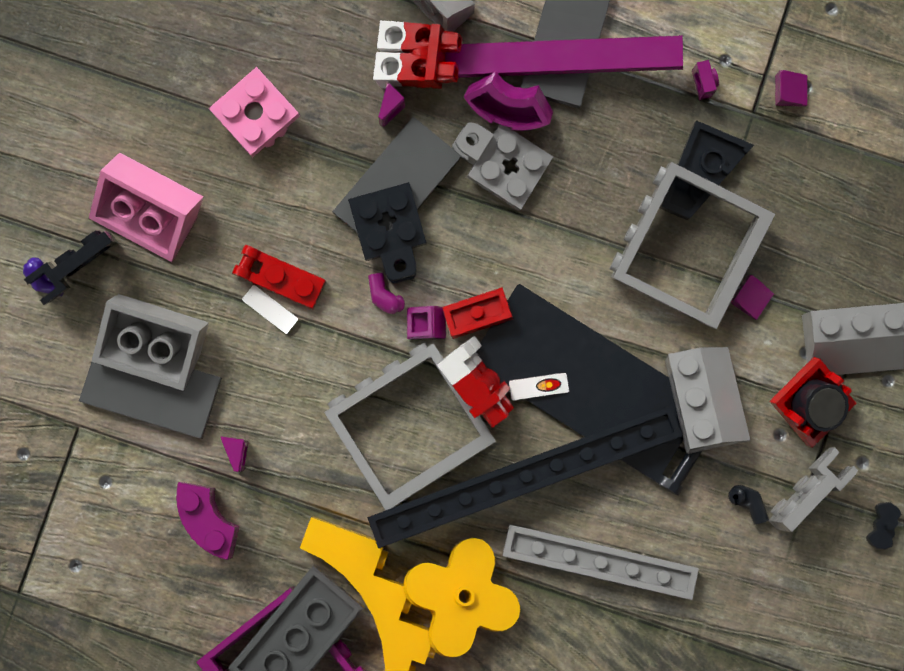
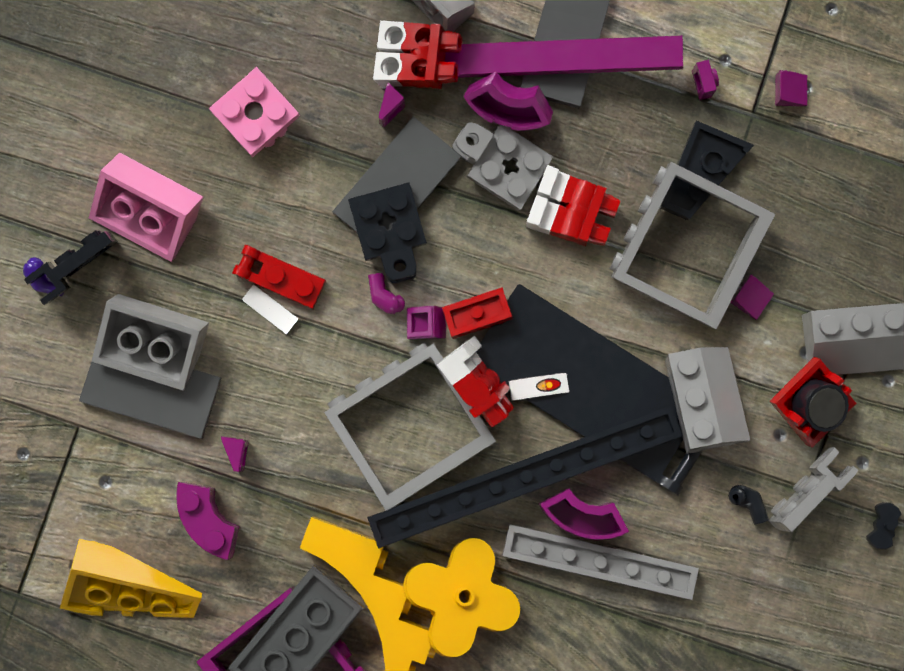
(114, 581): none -> yellow wedge
(569, 207): none -> red hips
(583, 519): none -> magenta brick

